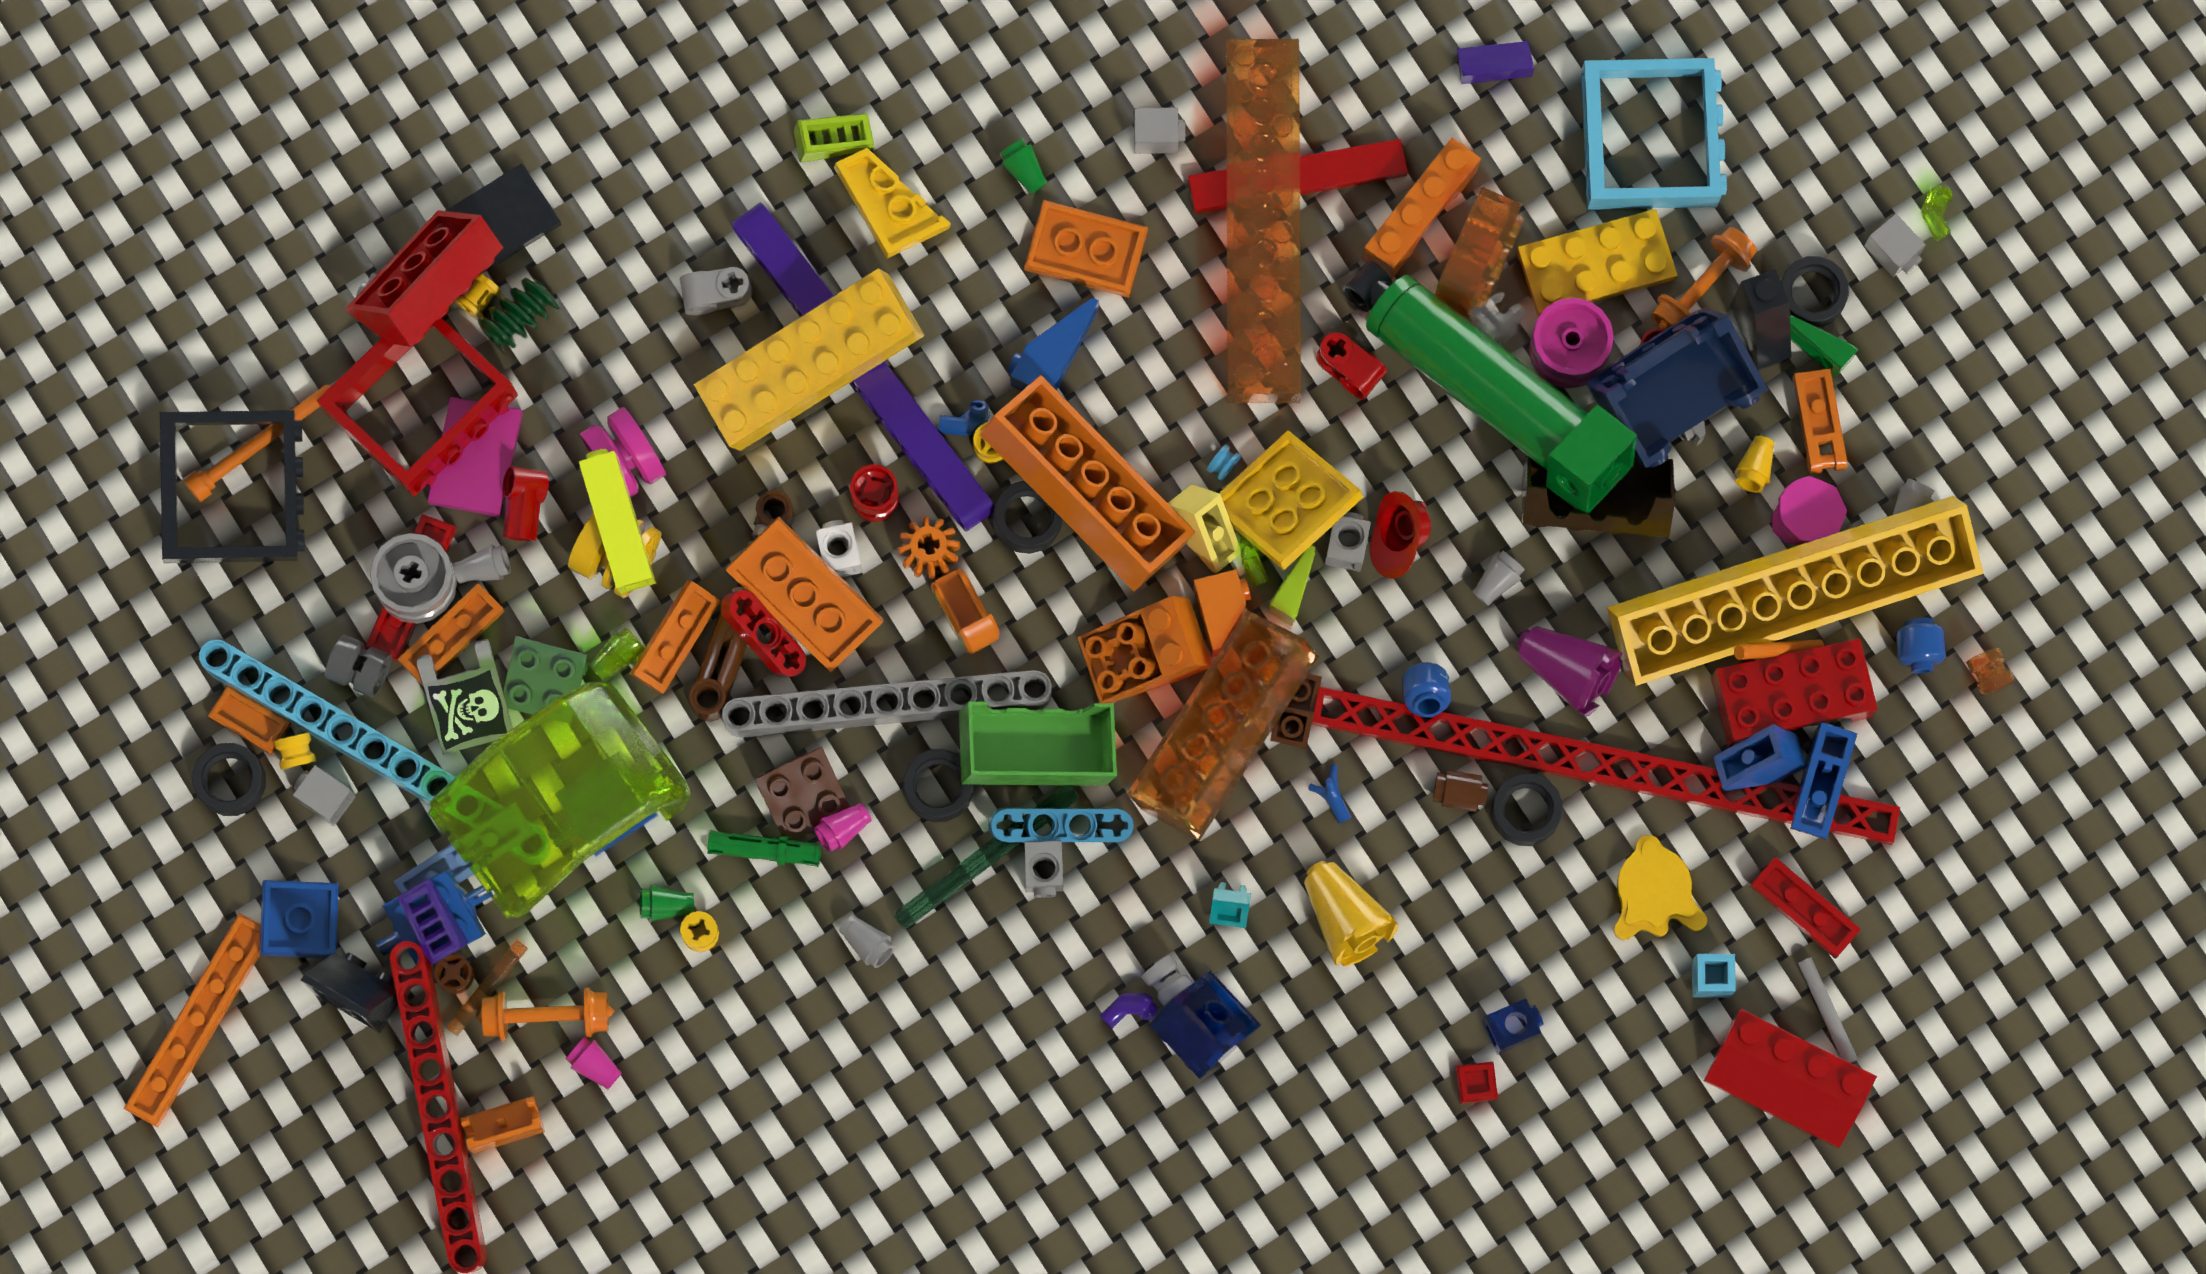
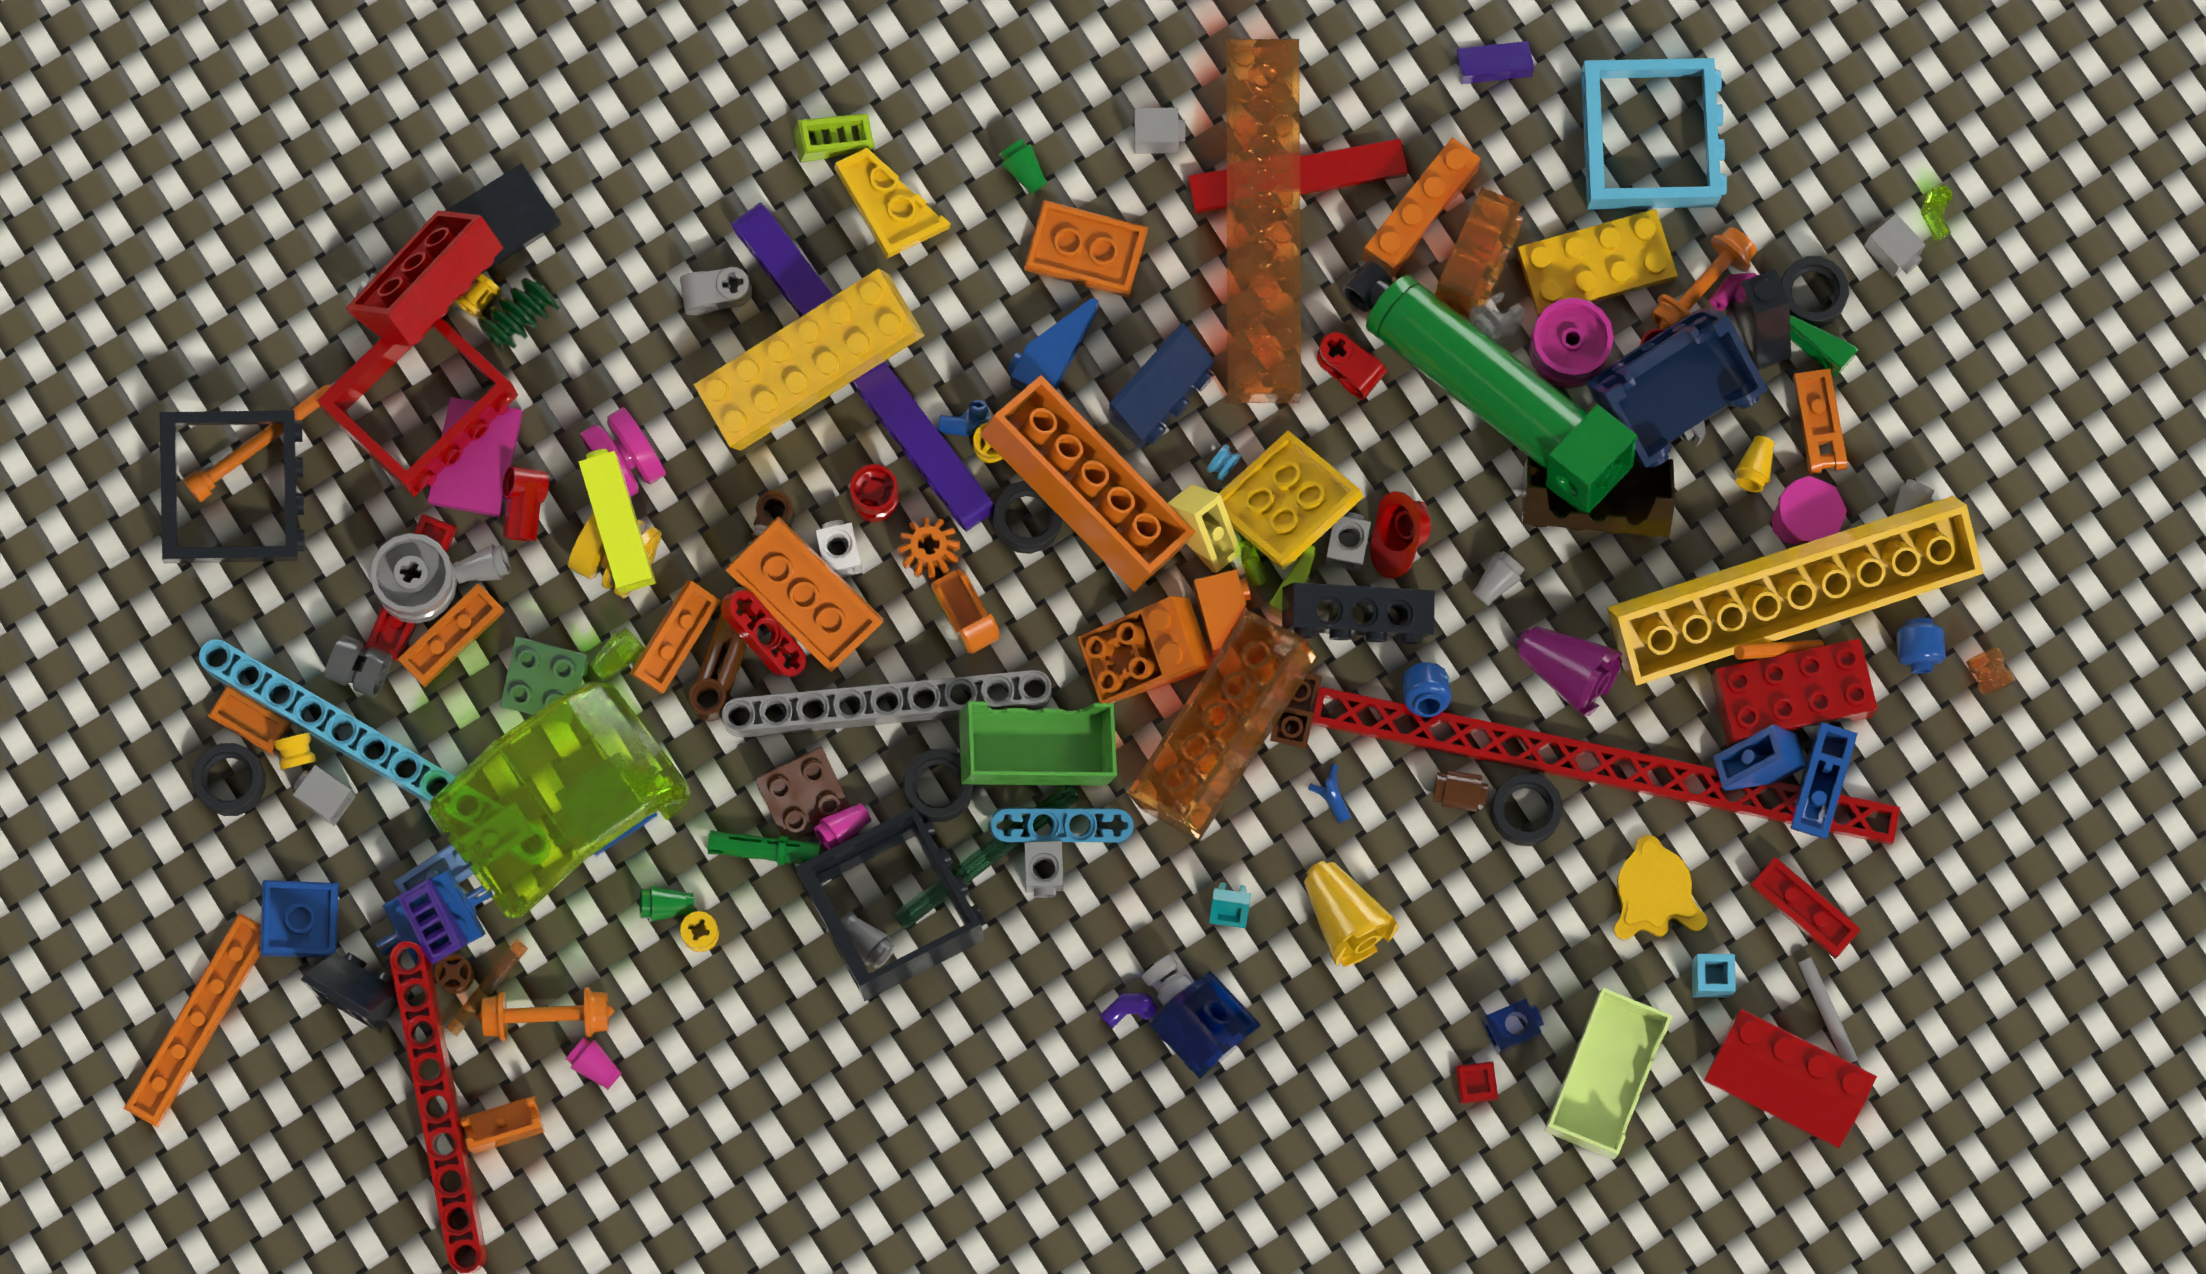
(467, 705): flag -> none
(864, 847): none -> black window
(1161, 388): none -> dark blue slope
(1413, 607): none -> black brick
(1607, 1073): none -> yellowish green piece
(1727, 290): none -> dark pink arm

